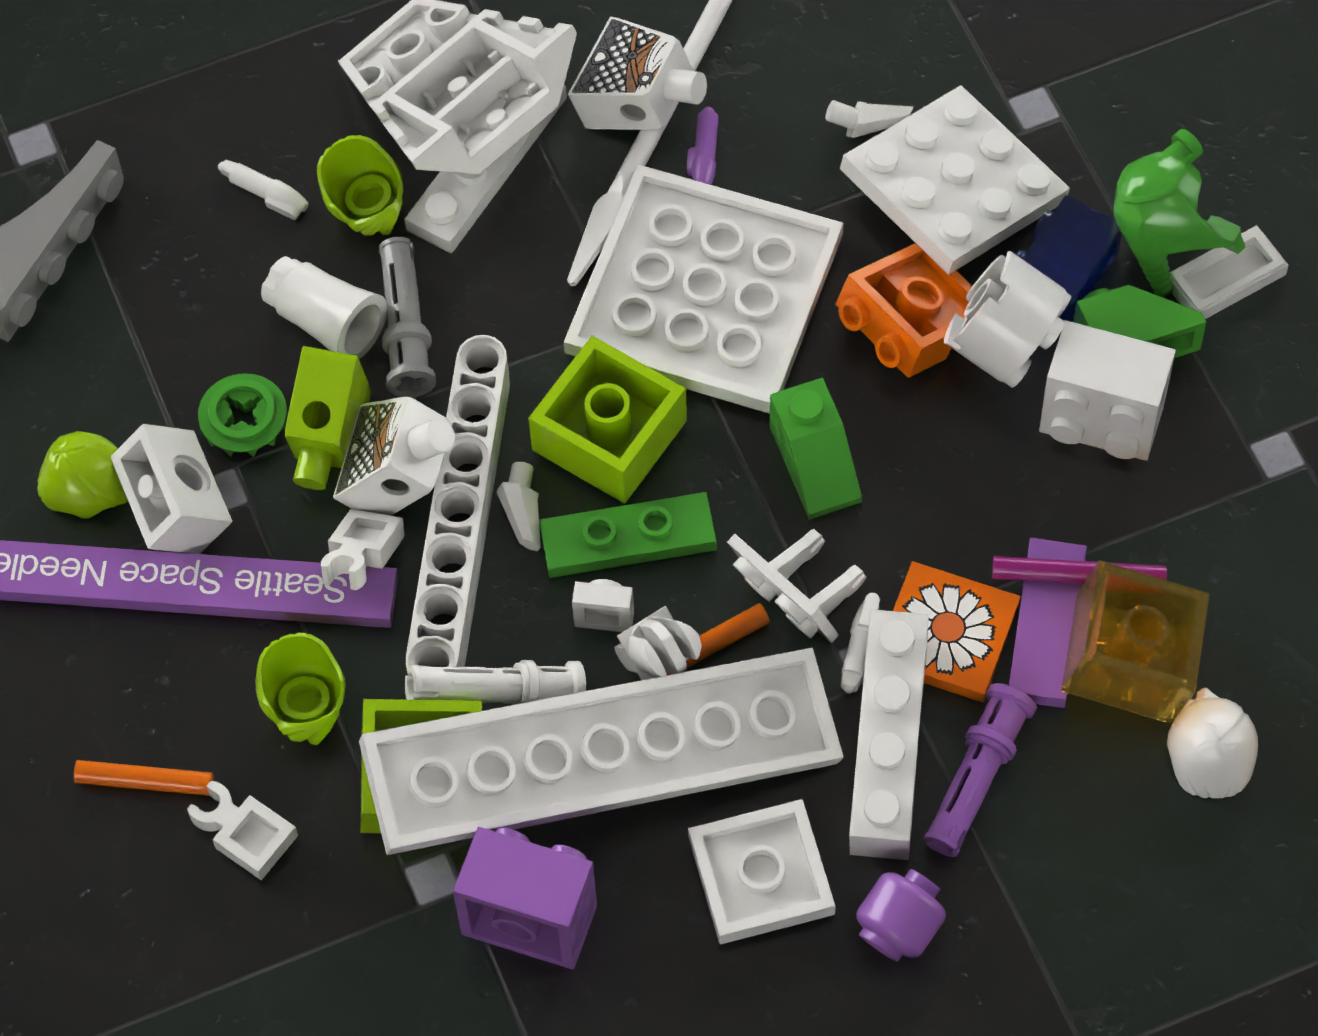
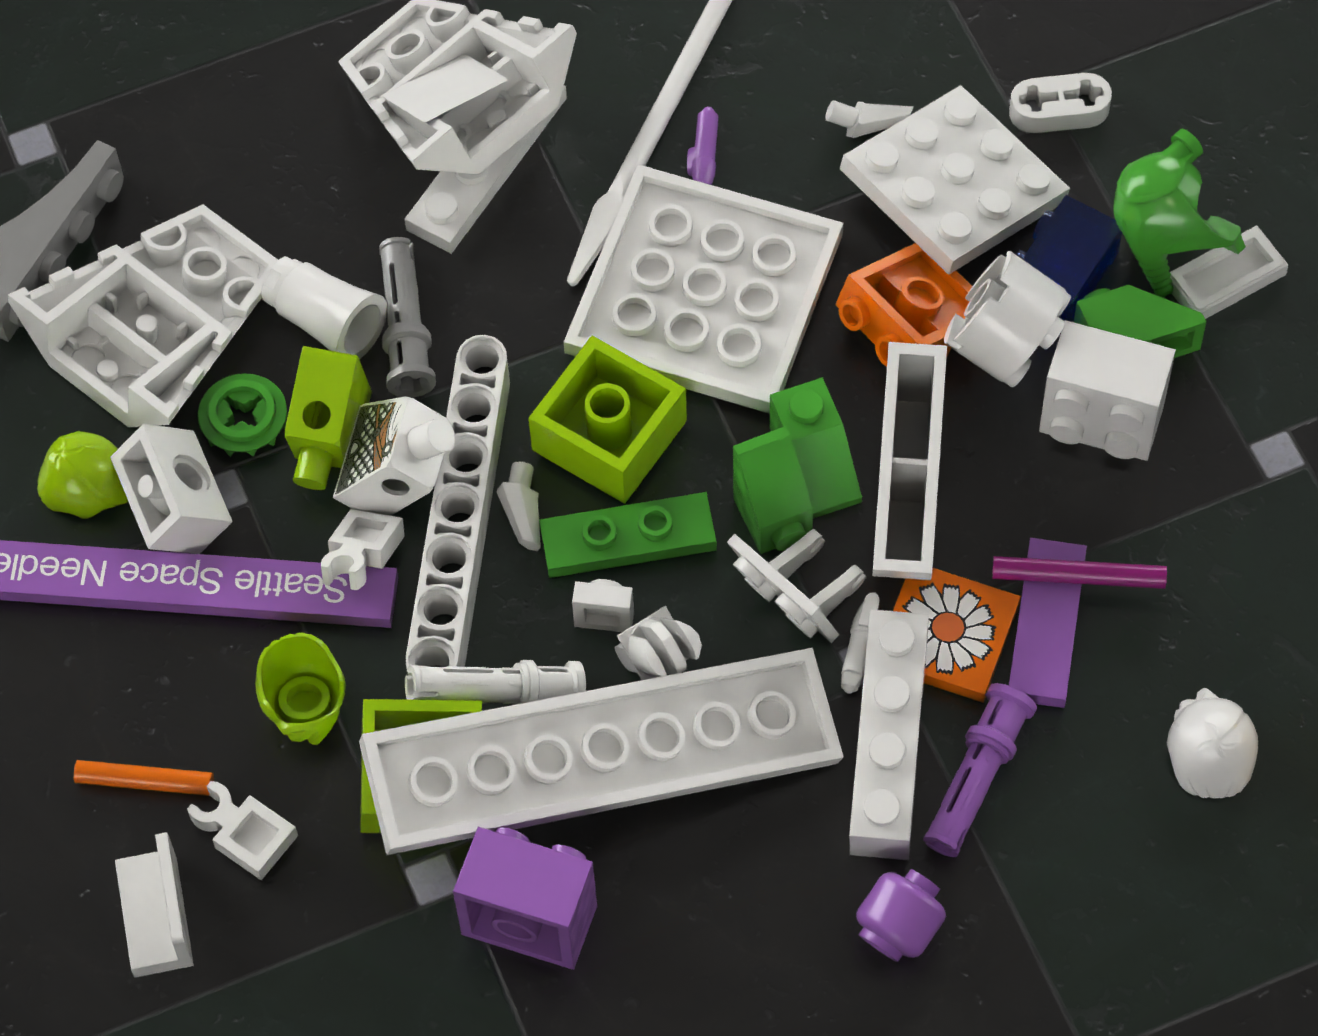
(148, 316): none -> white wedge
(154, 910): none -> white panel
(277, 194): white piece -> none
(361, 184): lime hair -> none
(444, 88): none -> white sticker
(634, 79): white torso -> none
(730, 632): orange piece -> none
(761, 871): white plate -> none
(771, 490): none -> bright green slope
(909, 461): none -> white brick
(1060, 103): none -> white beam
(1135, 642): clear yellow brick -> none

